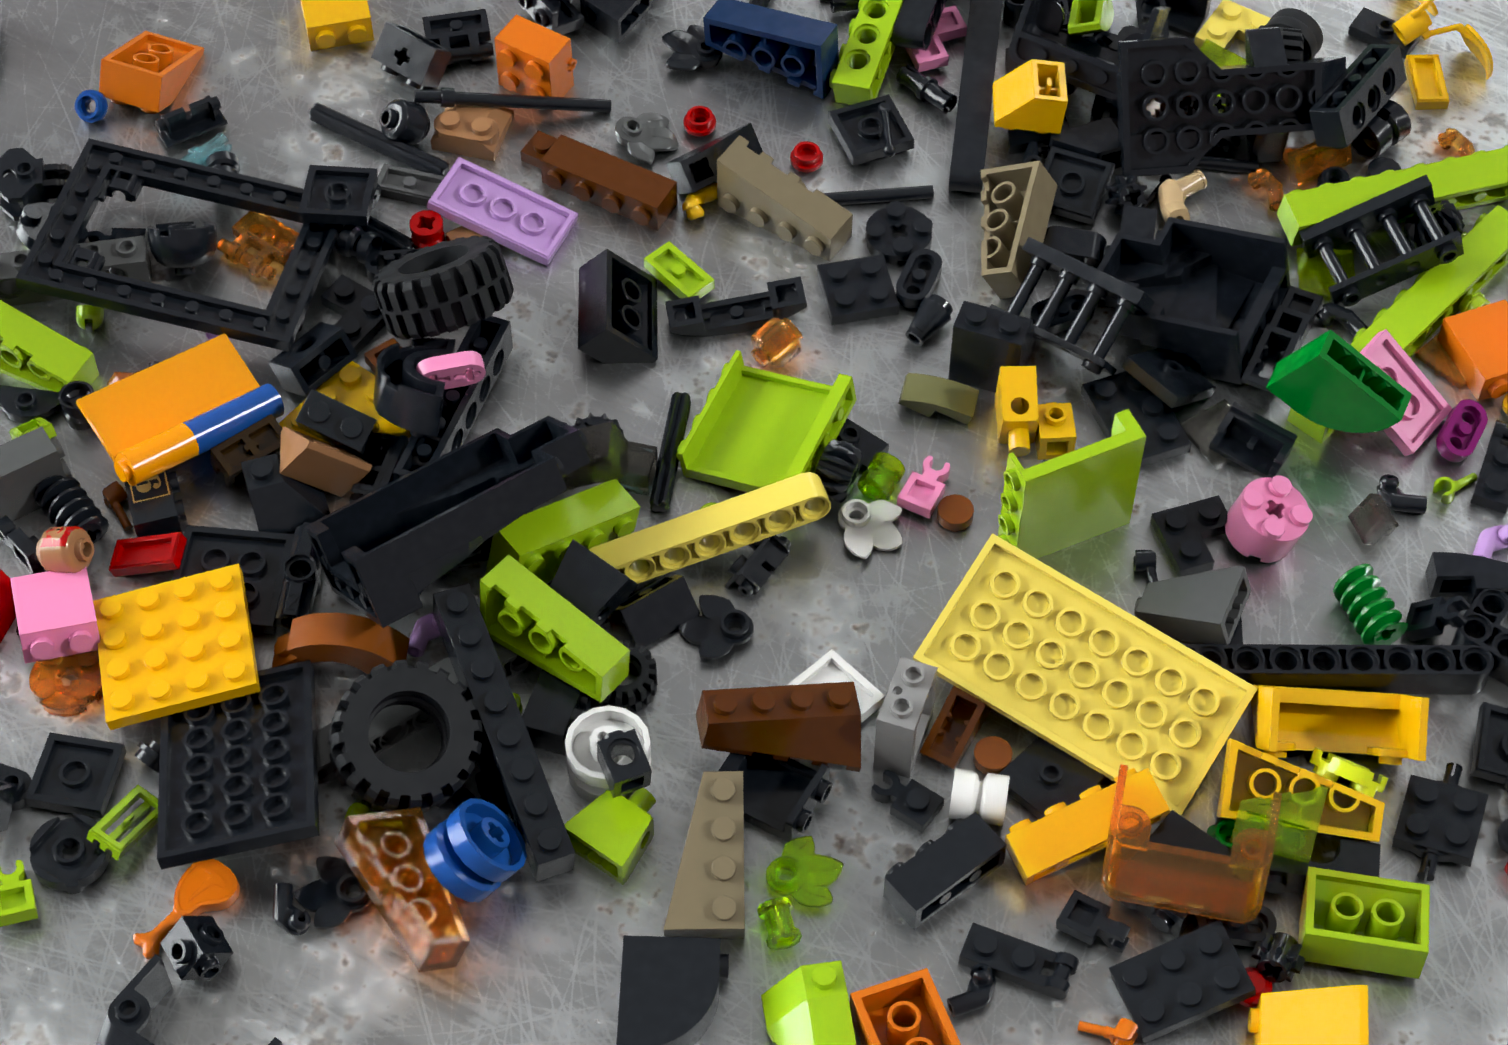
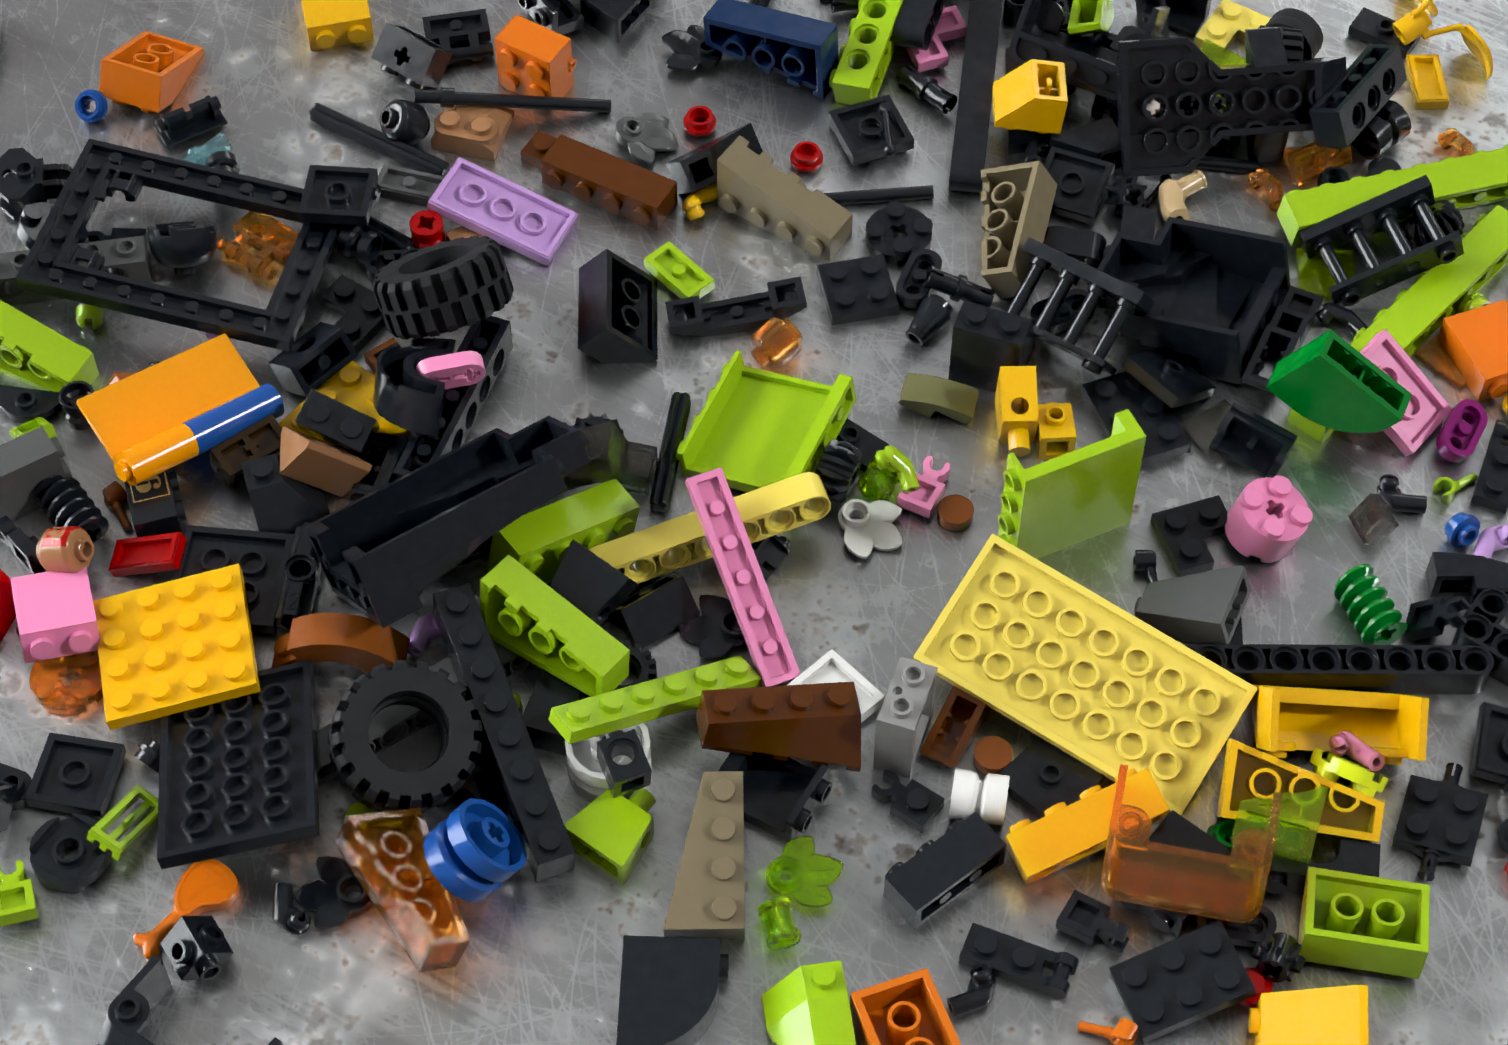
(649, 699): none -> lime plate
(742, 578): none -> bright pink plate
(902, 465): none -> lime arm
(957, 287): none -> black pin
(1357, 750): none -> bright pink arm
(1462, 529): none -> blue plate

